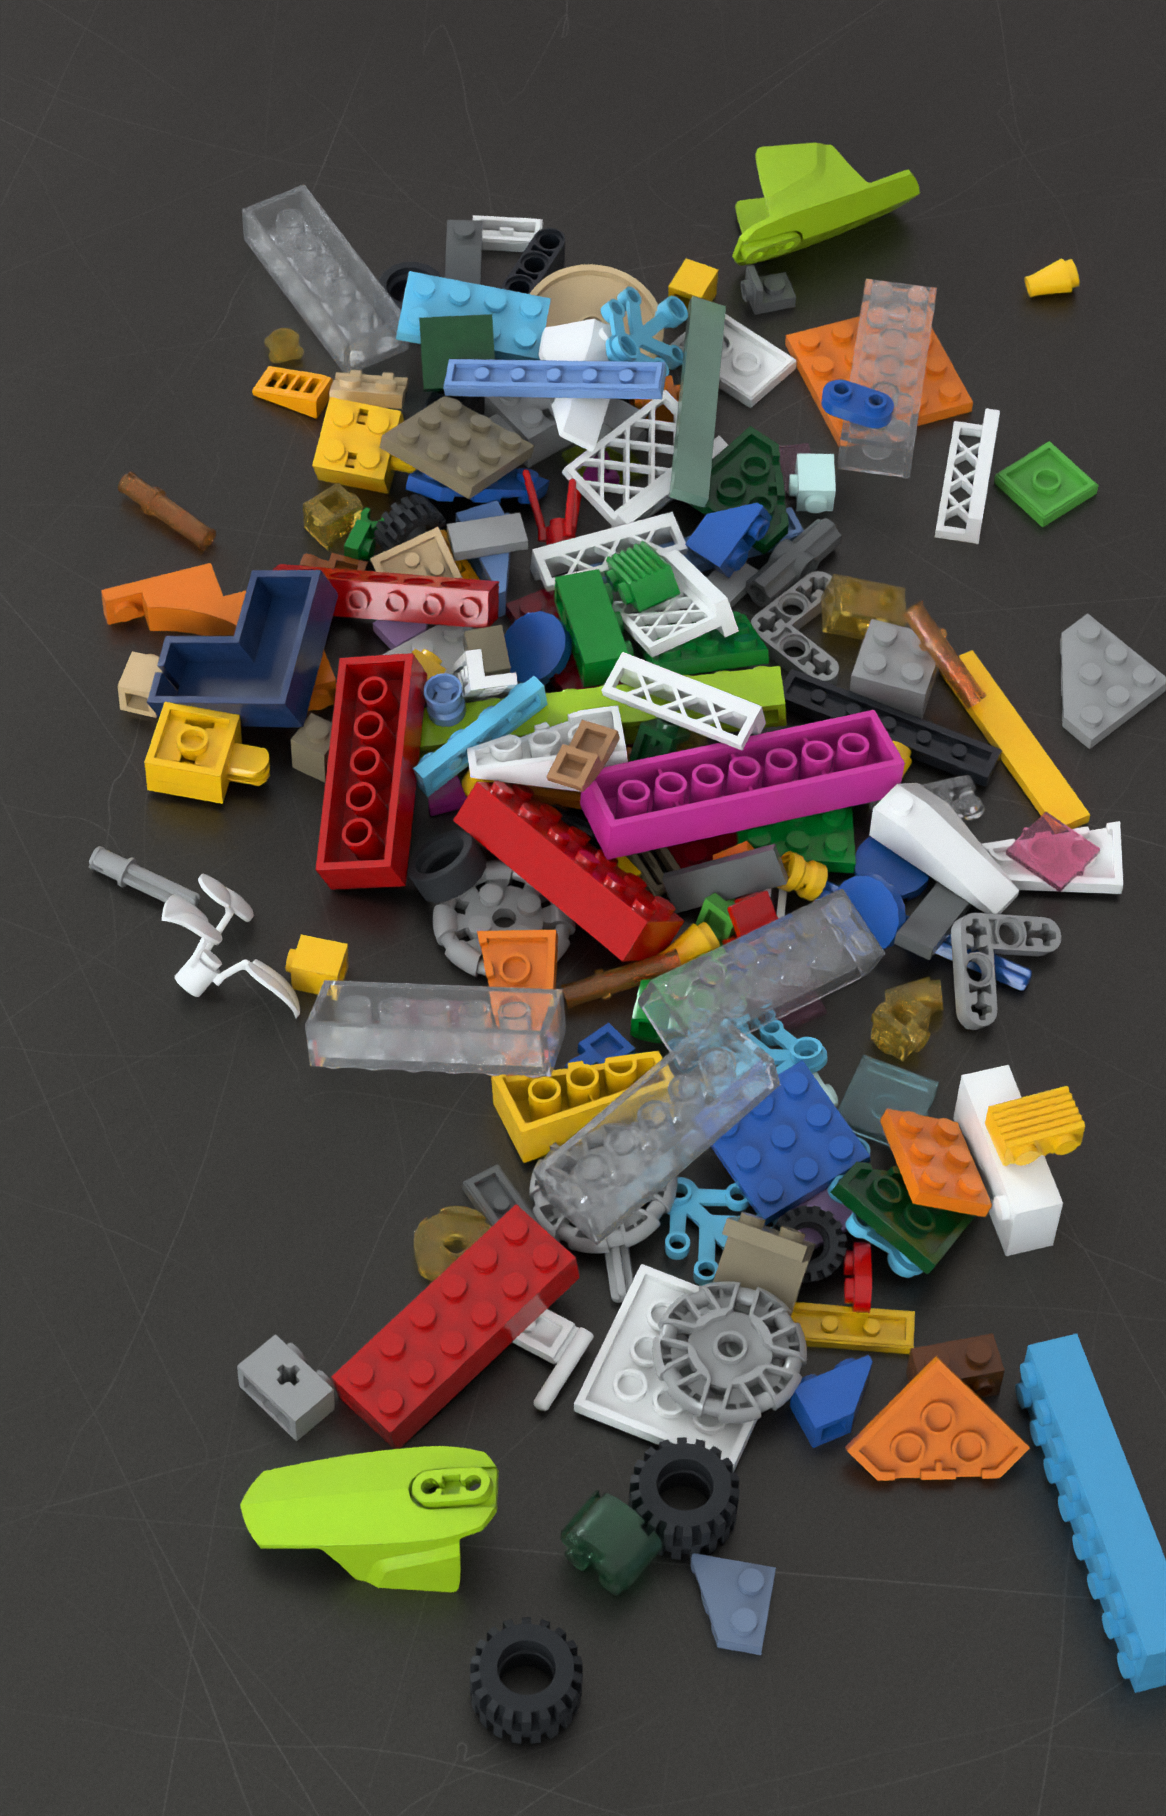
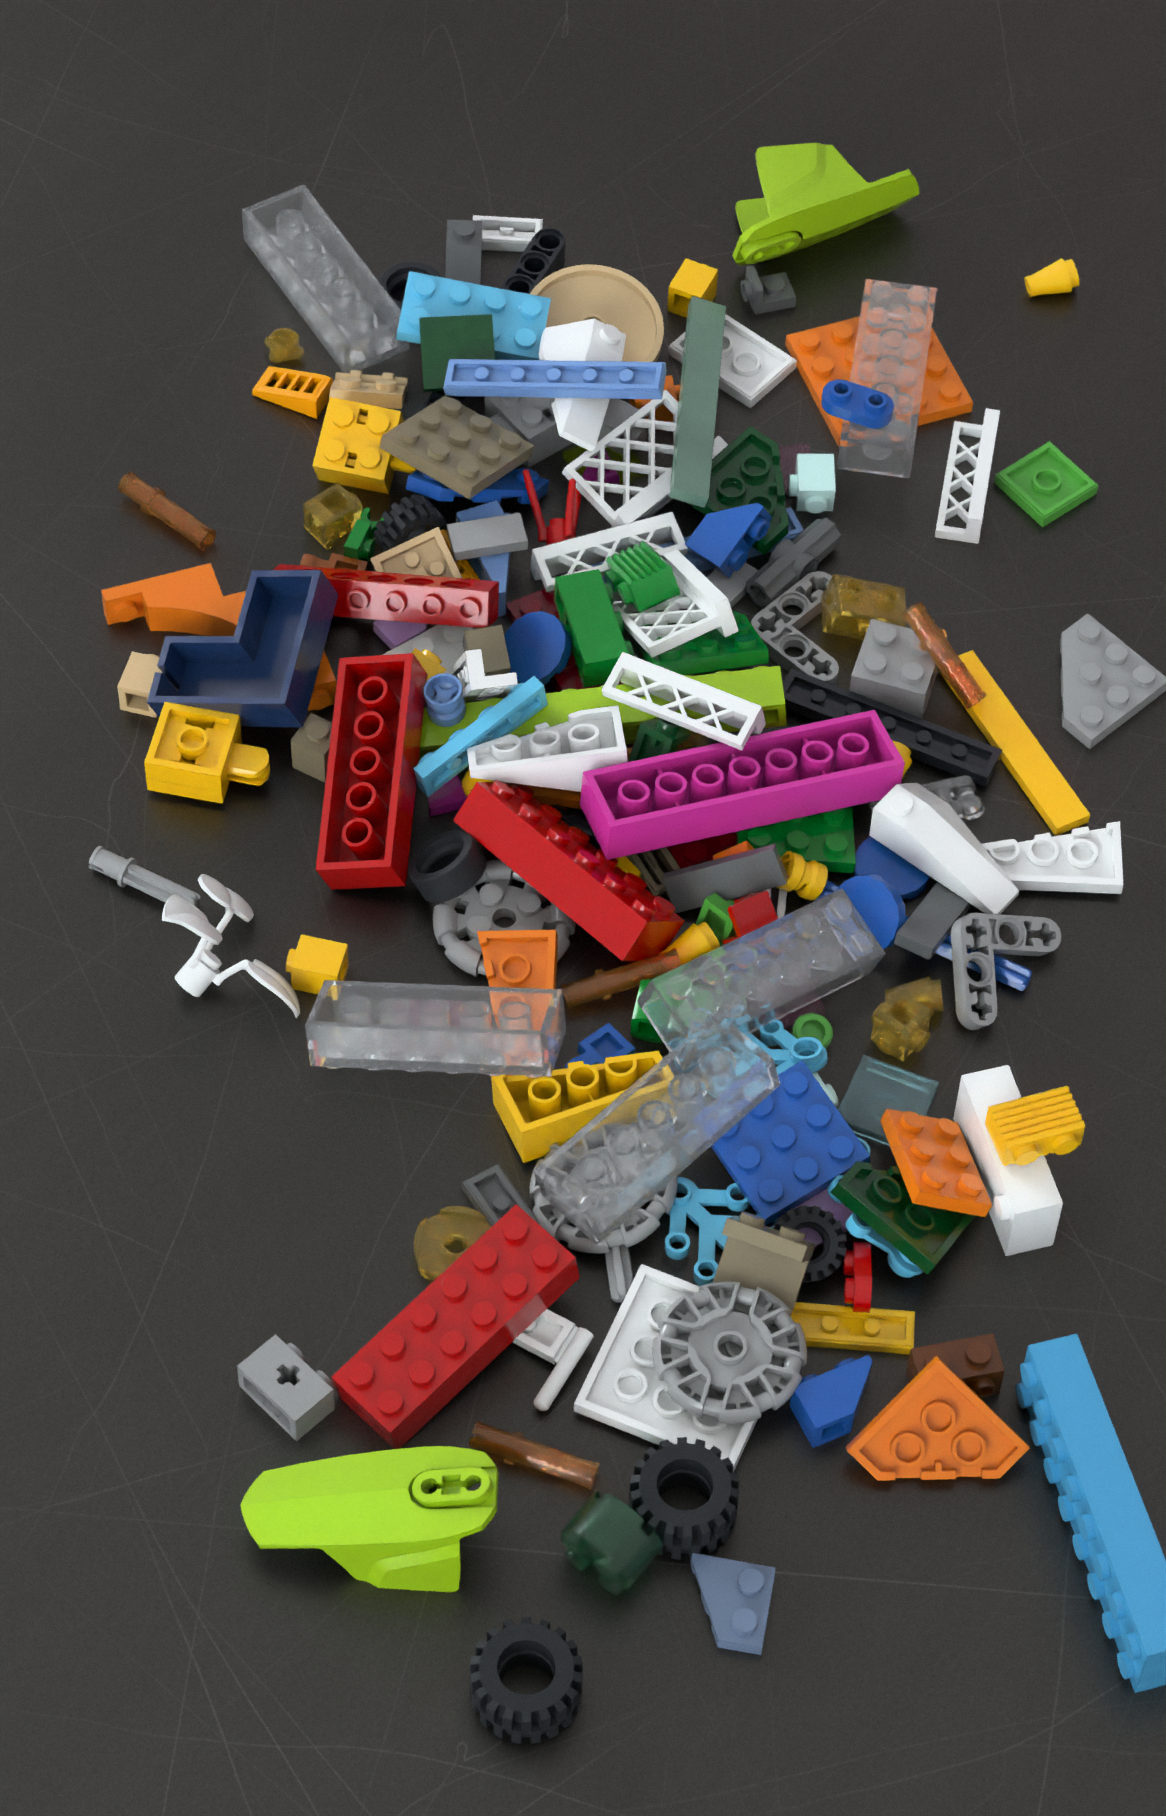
(533, 1454): none -> clear orange pin
(585, 756): medium nougat slope -> none
(626, 347): medium azure plant -> none
(813, 1026): none -> bright green tile
(1053, 851): clear pink piece -> none

